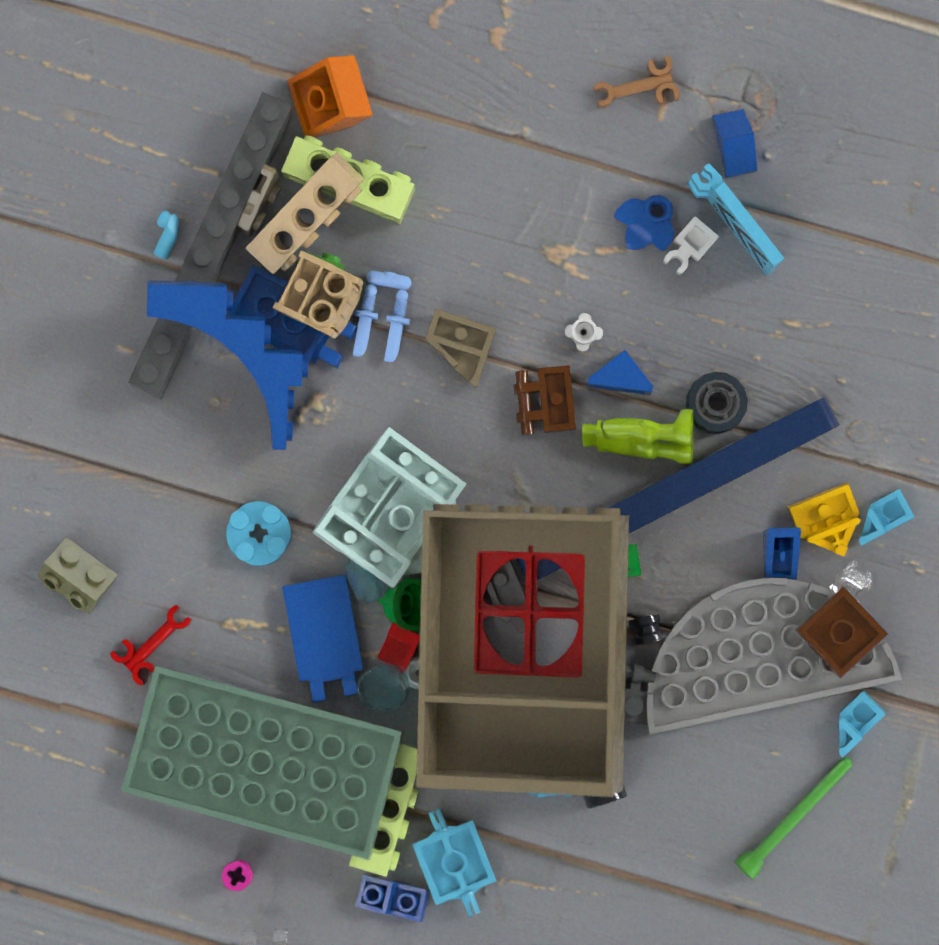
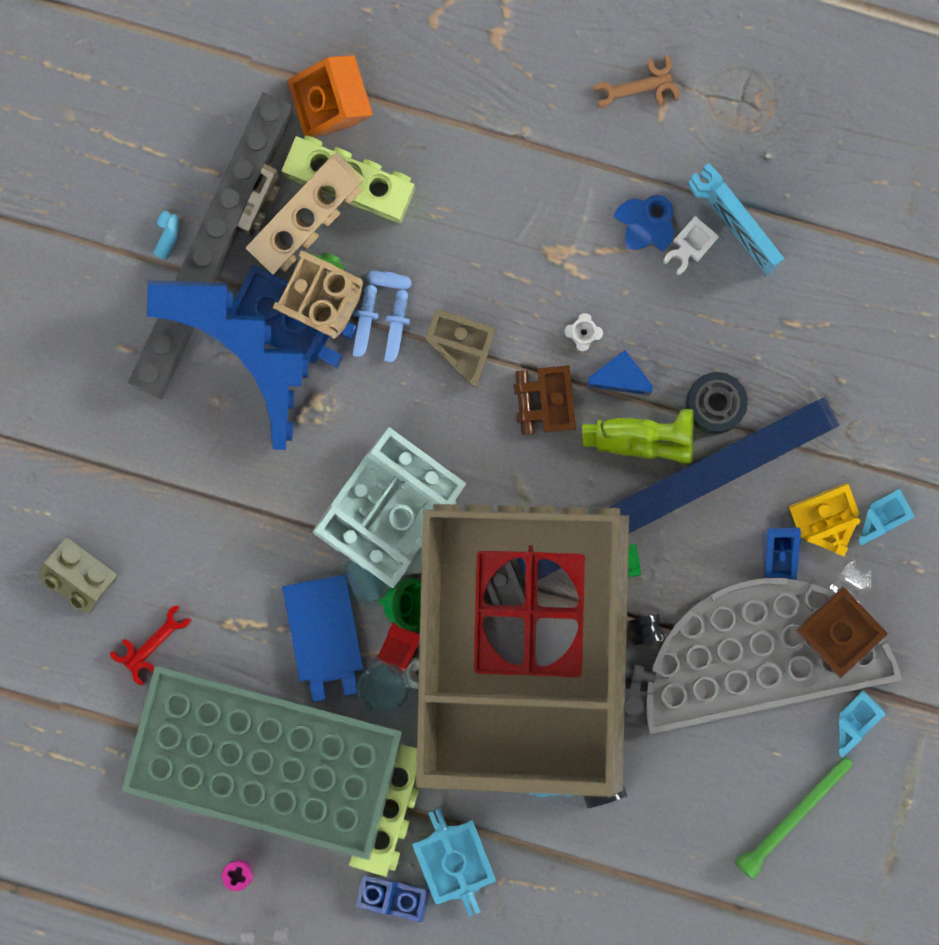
(273, 544): medium azure plate -> none
(735, 143): blue slope -> none

